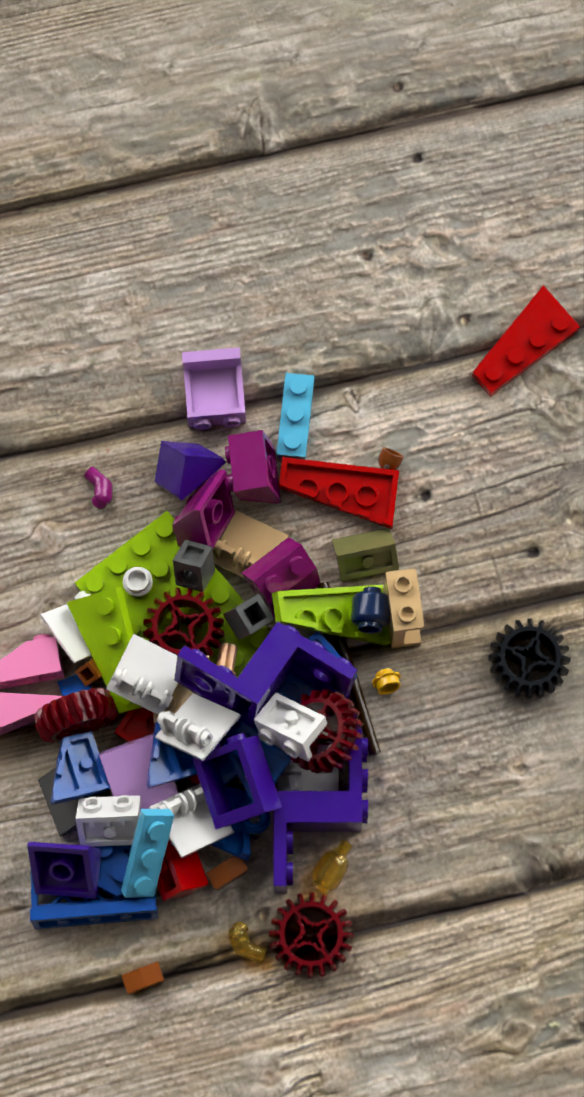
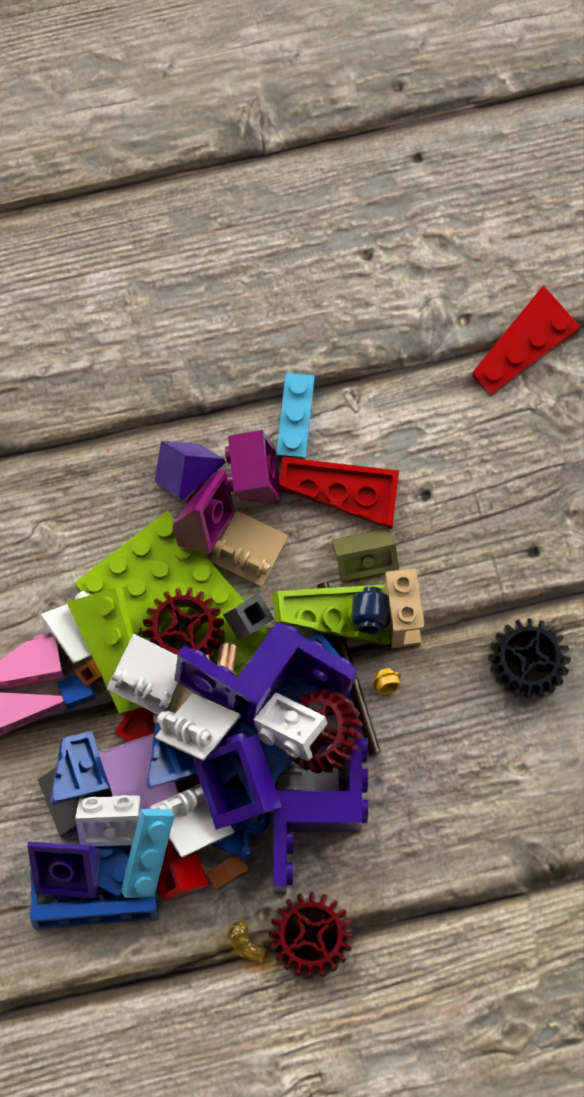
(75, 714): dark red gear -> none
(103, 487): magenta arm -> none
(137, 581): white plate -> none
(142, 978): dark orange piece -> none
(194, 565): dark grey brick -> none
(214, 388): lavender panel -> none
(282, 570): magenta slope -> none
(331, 868): clear yellow plant -> none
(390, 457): dark orange hinge -> none

